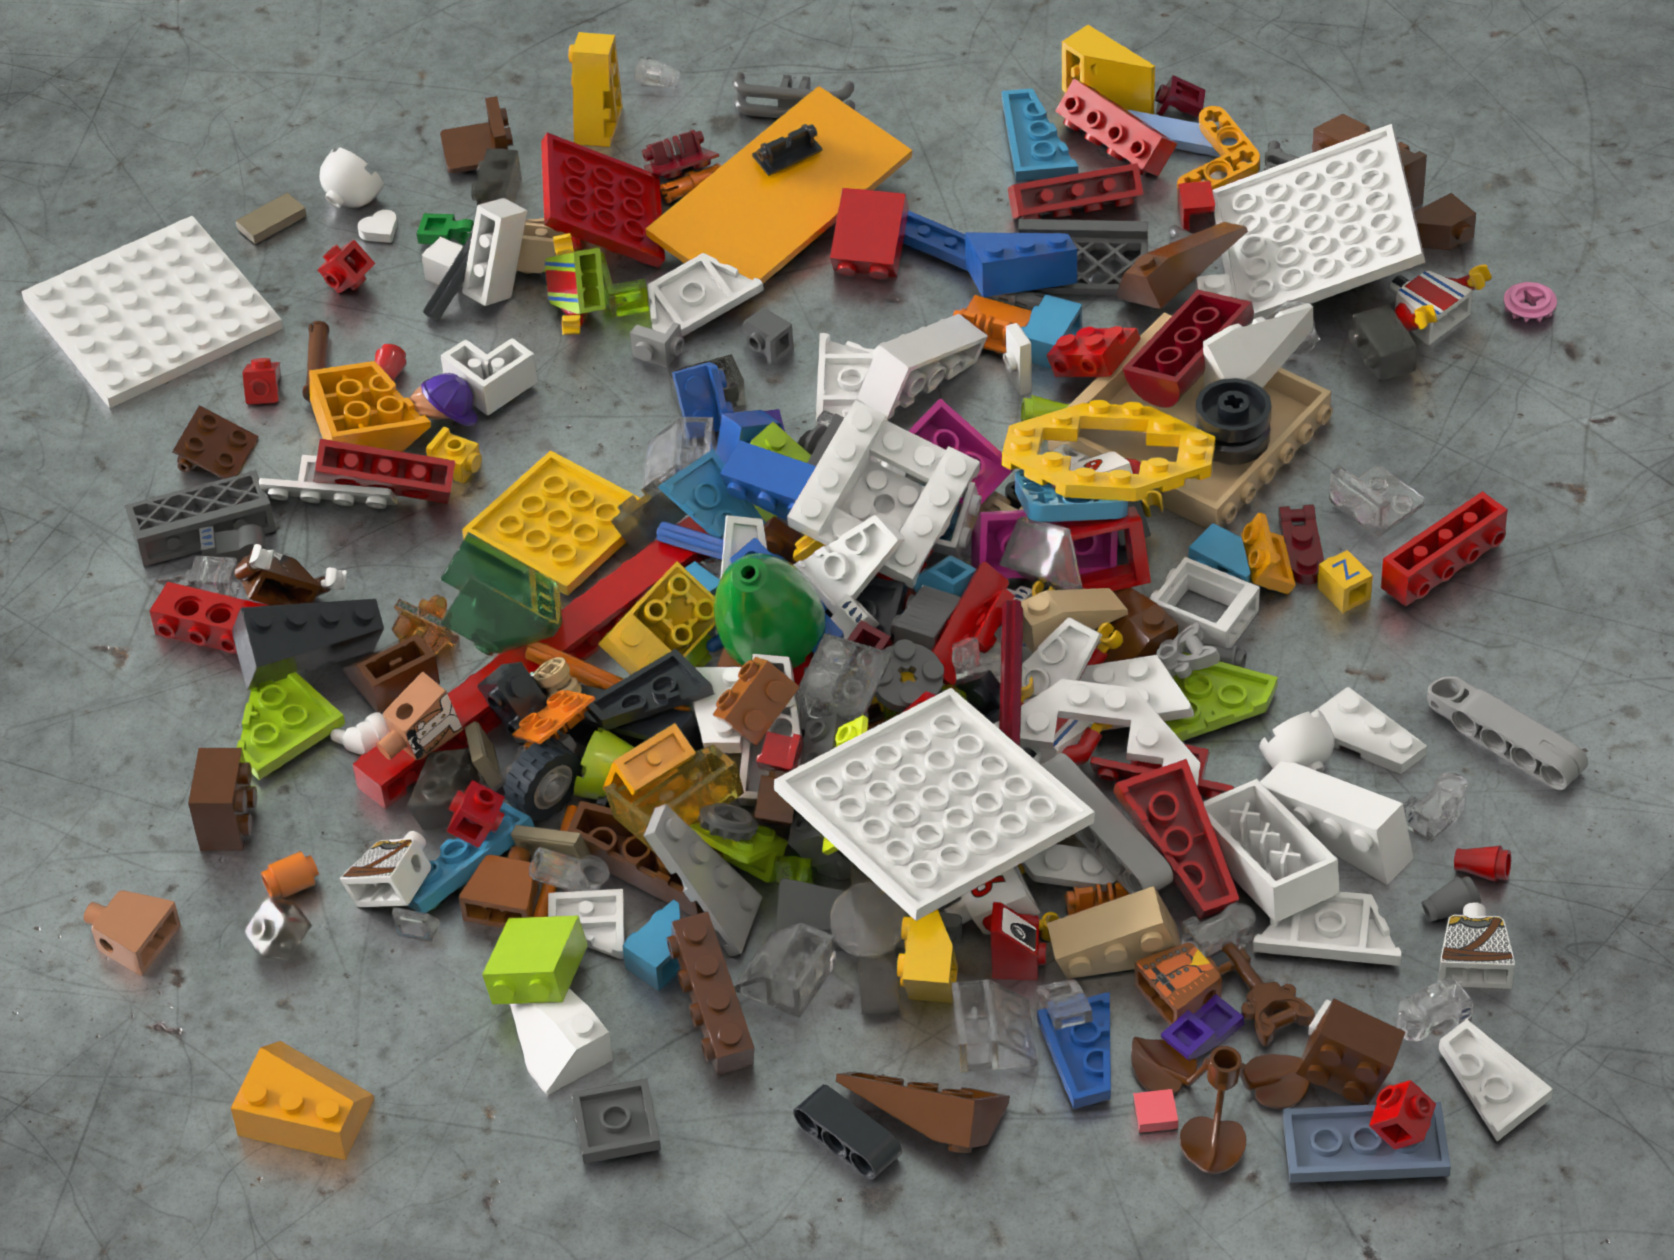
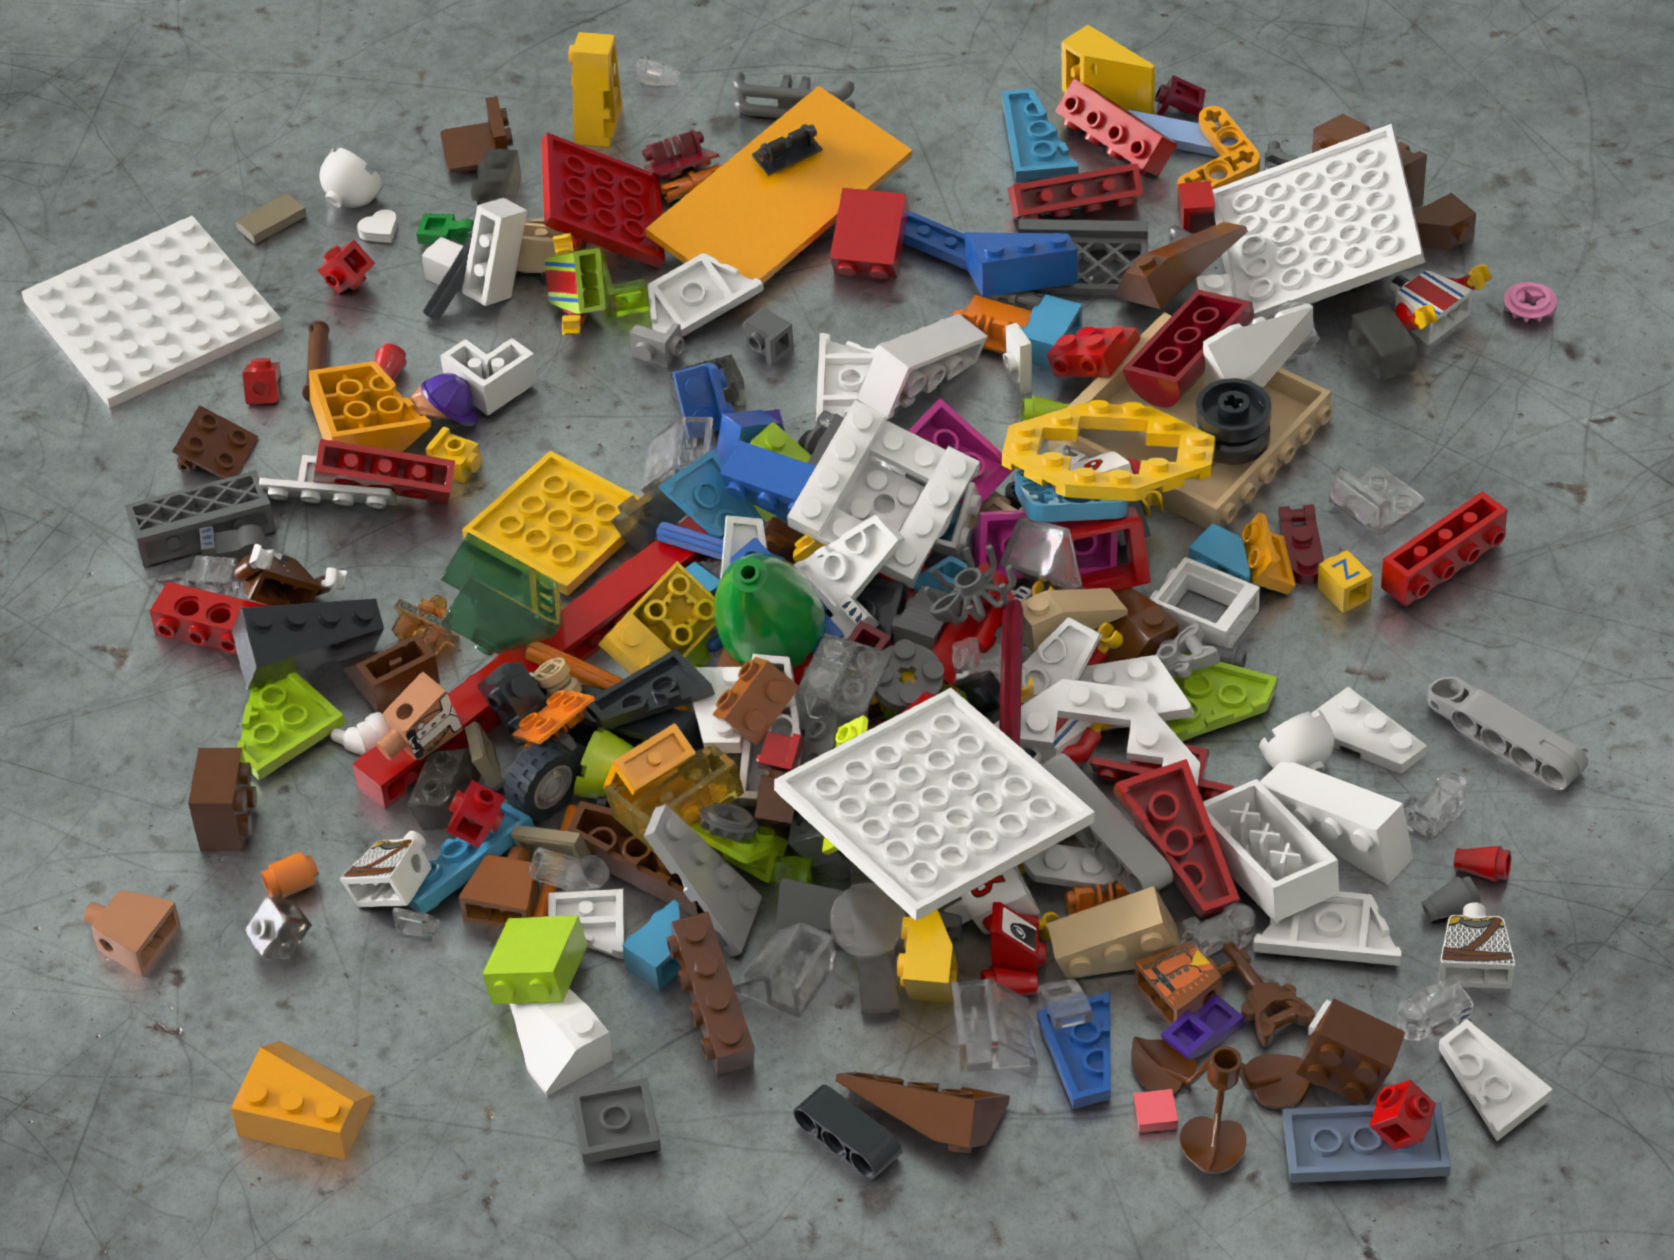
(969, 587): none -> dark grey animal
(1018, 981): none -> red cone

